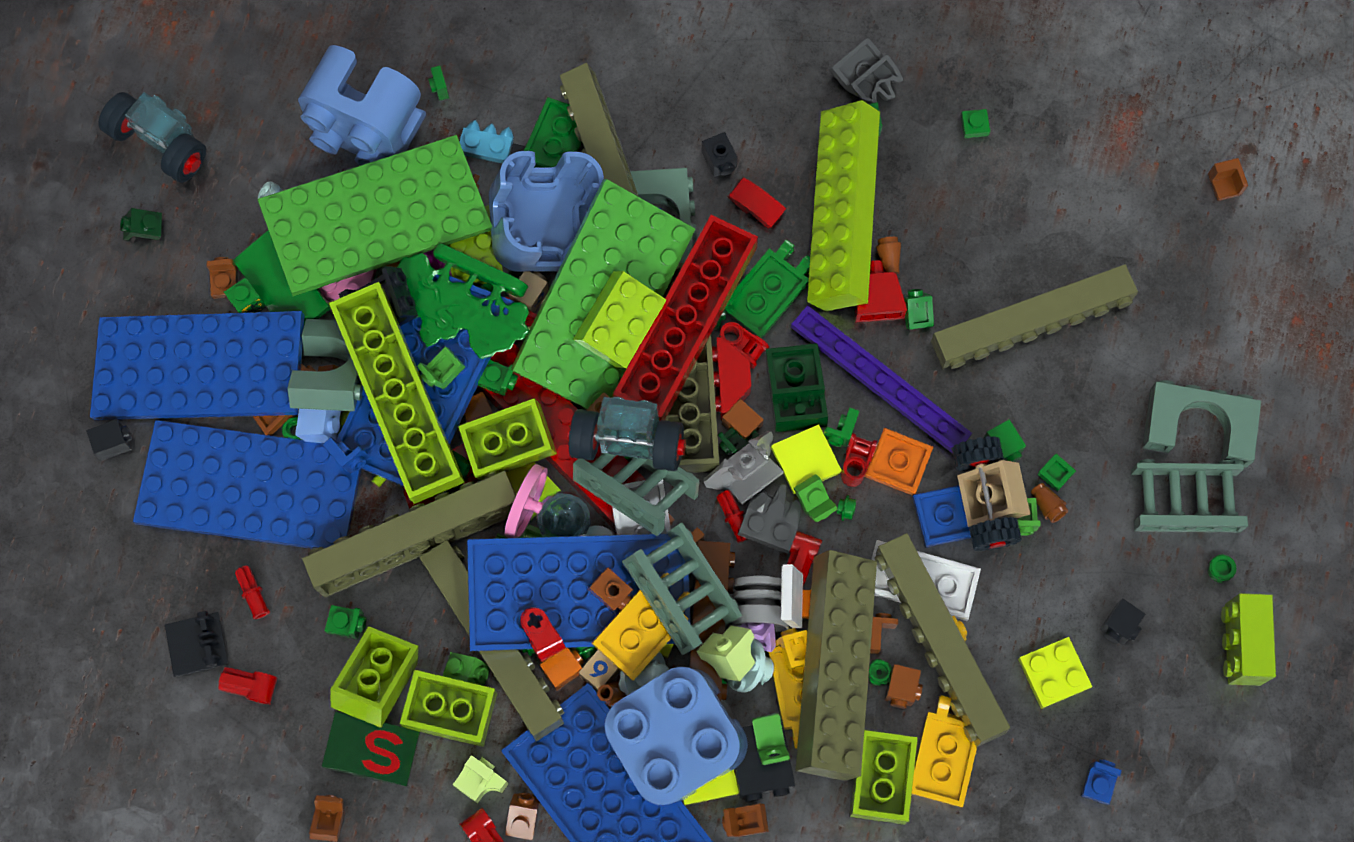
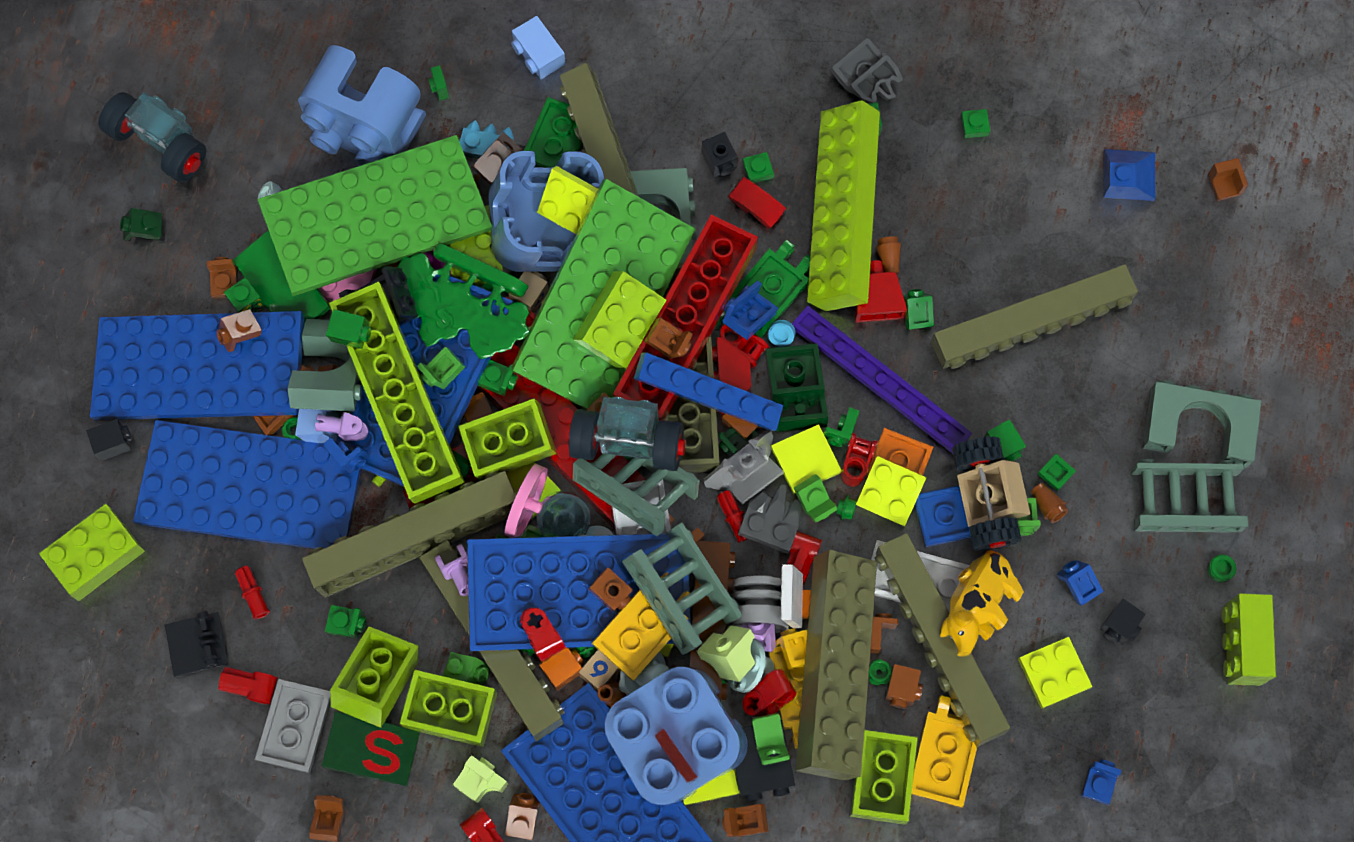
(91, 552): none -> lime brick
(237, 328): none -> bracket
(293, 726): none -> light grey plate
(347, 427): none -> lavender piece
(348, 329): none -> green brick
(456, 570): none -> lavender piece
(492, 159): none -> torso
(538, 47): none -> light blue brick
(566, 199): none -> neon yellow plate
(668, 339): none -> dark orange bracket
(676, 756): none -> clear red tile
(708, 391): none -> blue plate
(748, 311): none -> blue bracket
(758, 167): none -> green plate
(769, 694): none -> red piece
(781, 333): none -> medium azure tile
(891, 491): none -> neon yellow plate
(977, 600): none -> yellow animal
(1080, 581): none -> blue bracket
(1129, 175): none -> blue slope

